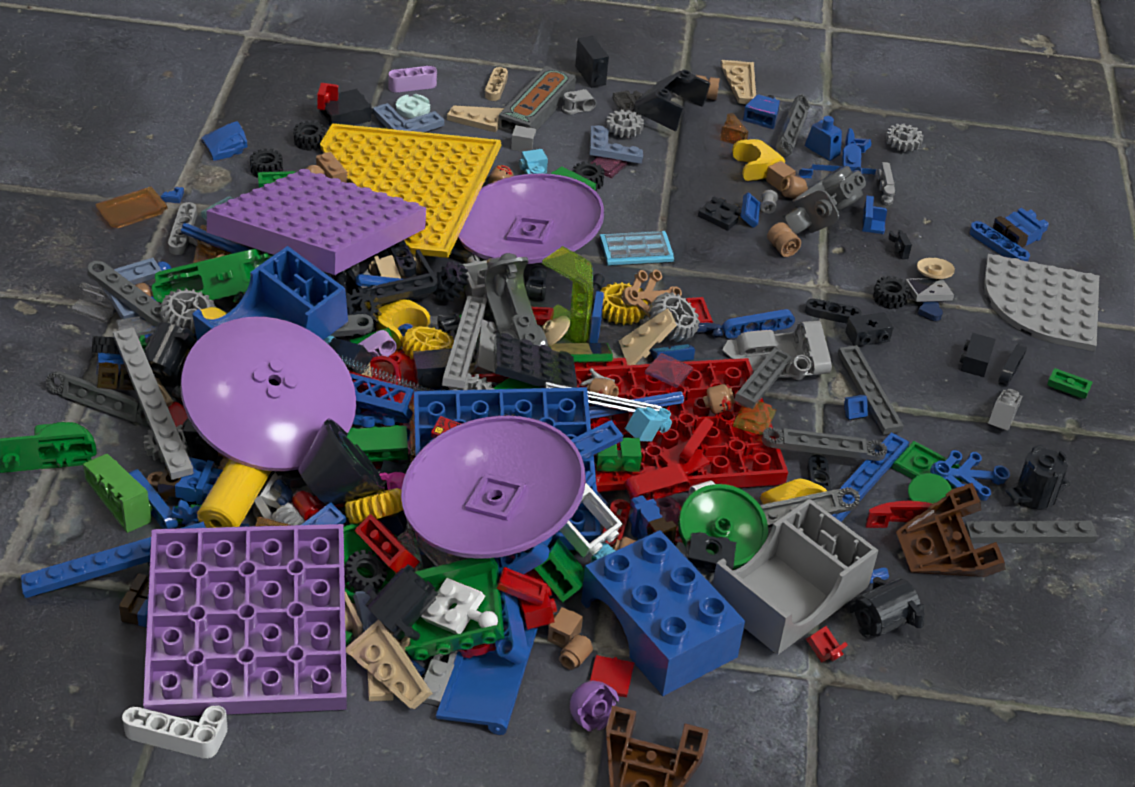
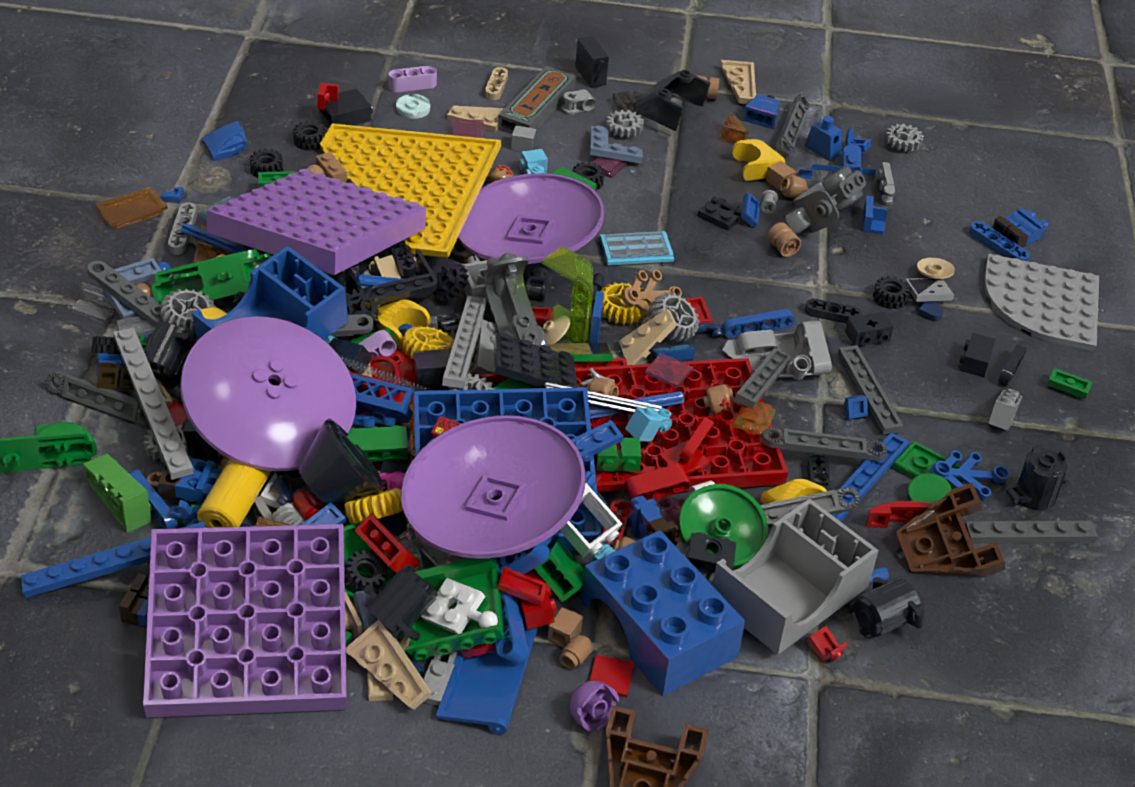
(175, 733): white beam -> none
(393, 120): sand blue plate -> none
(468, 128): none -> clear pink piece
(902, 244): black plate -> none

